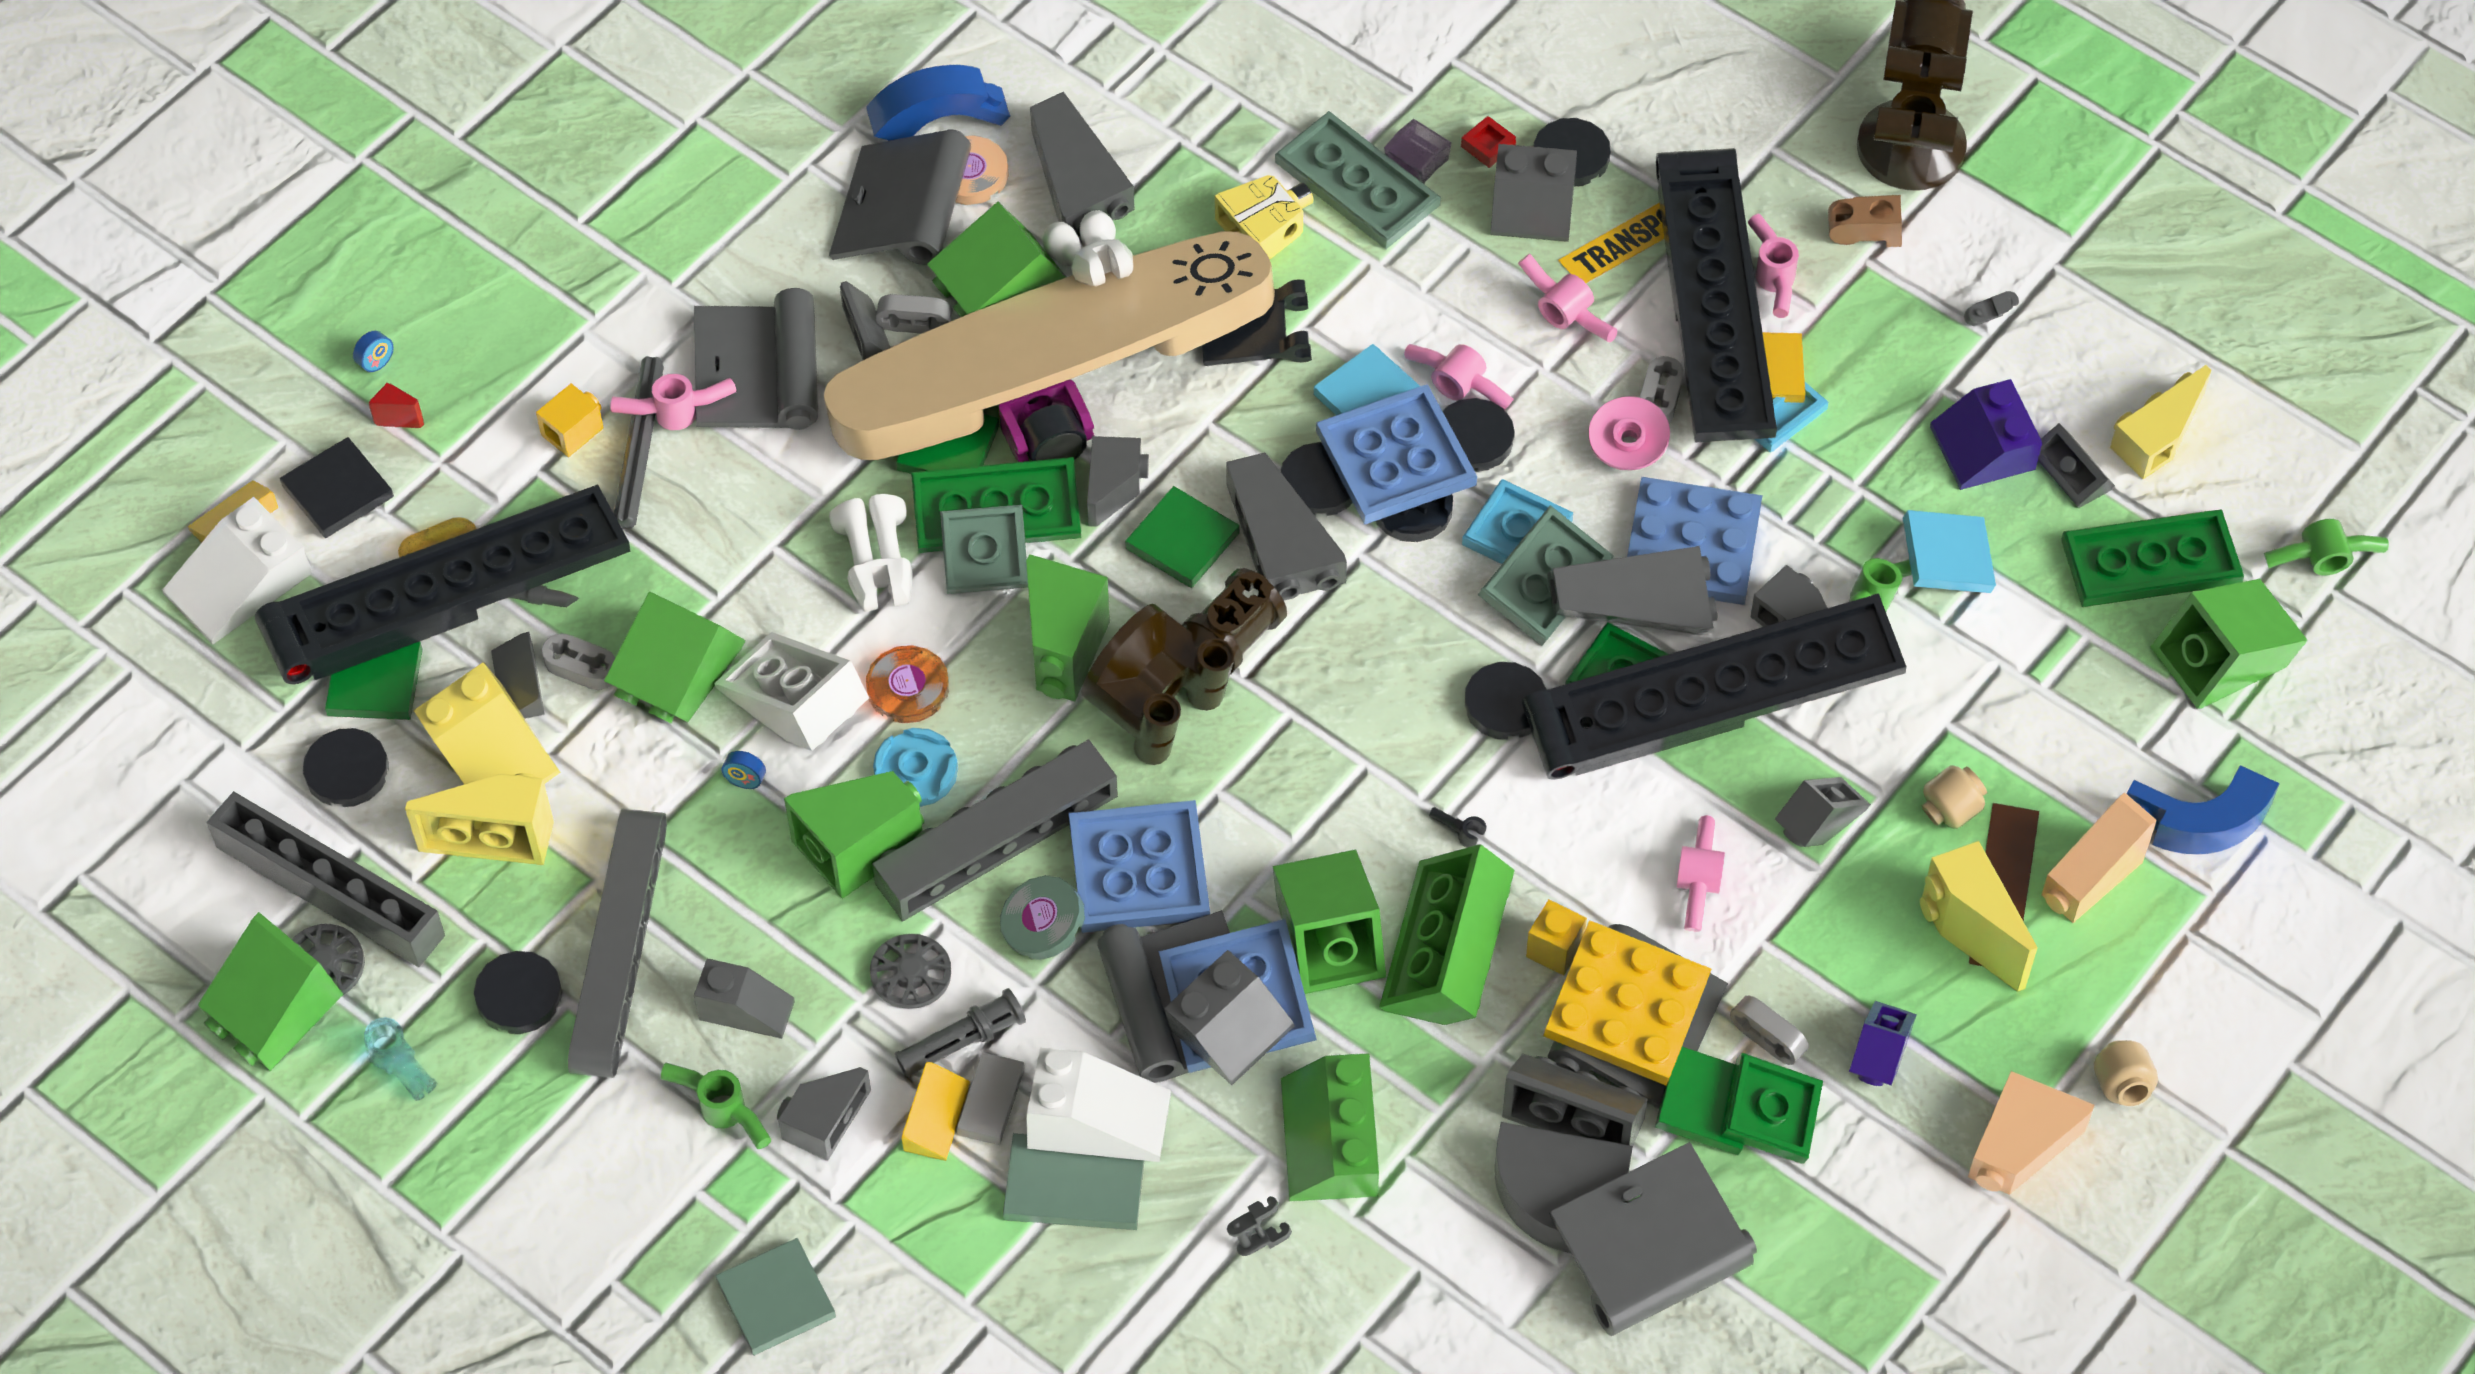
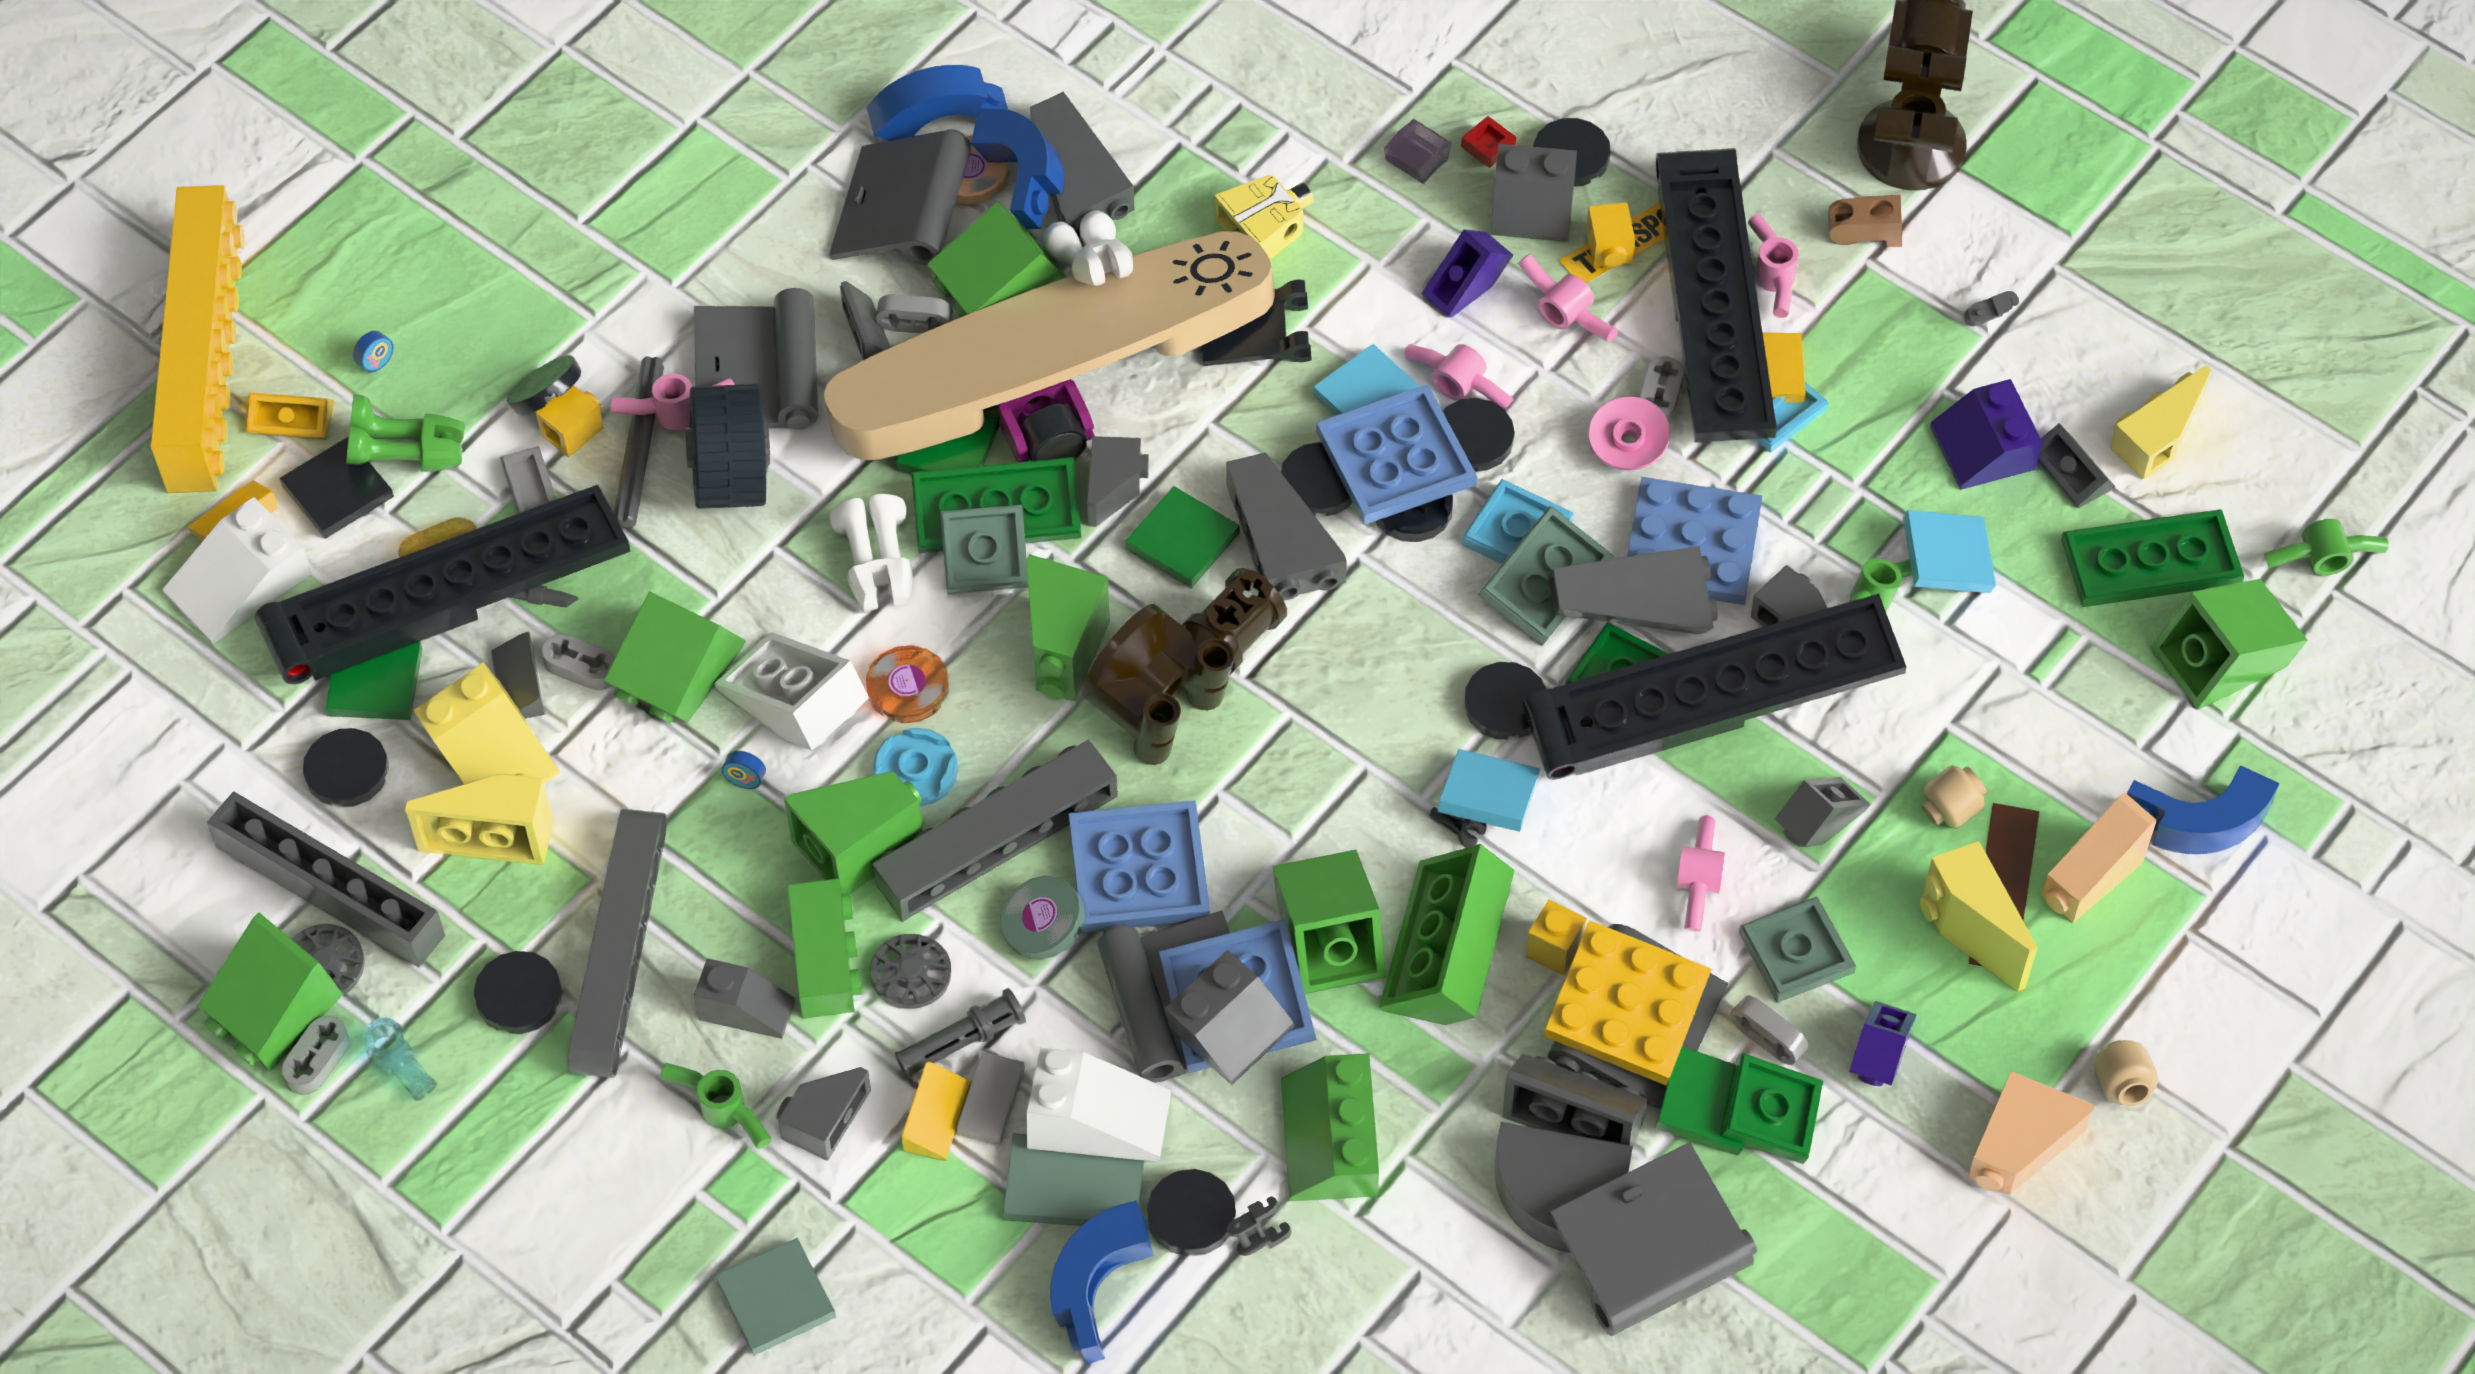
(197, 339): none -> yellow brick
(288, 415): none -> yellow slope
(312, 1053): none -> light grey beam
(395, 408): red slope -> none
(436, 438): none -> bright green piece
(527, 479): none -> light grey tile
(553, 377): none -> tile
(728, 446): none -> black wheel
(823, 948): none -> bright green brick
(1011, 137): none -> blue arch
(1088, 1257): none -> blue arch
(1191, 1212): none -> black tile
(1357, 180): sand green tile -> none
(1466, 271): none -> dark purple slope
(1489, 790): none -> medium azure tile
(1610, 235): none -> yellow brick
(1797, 949): none -> sand green tile

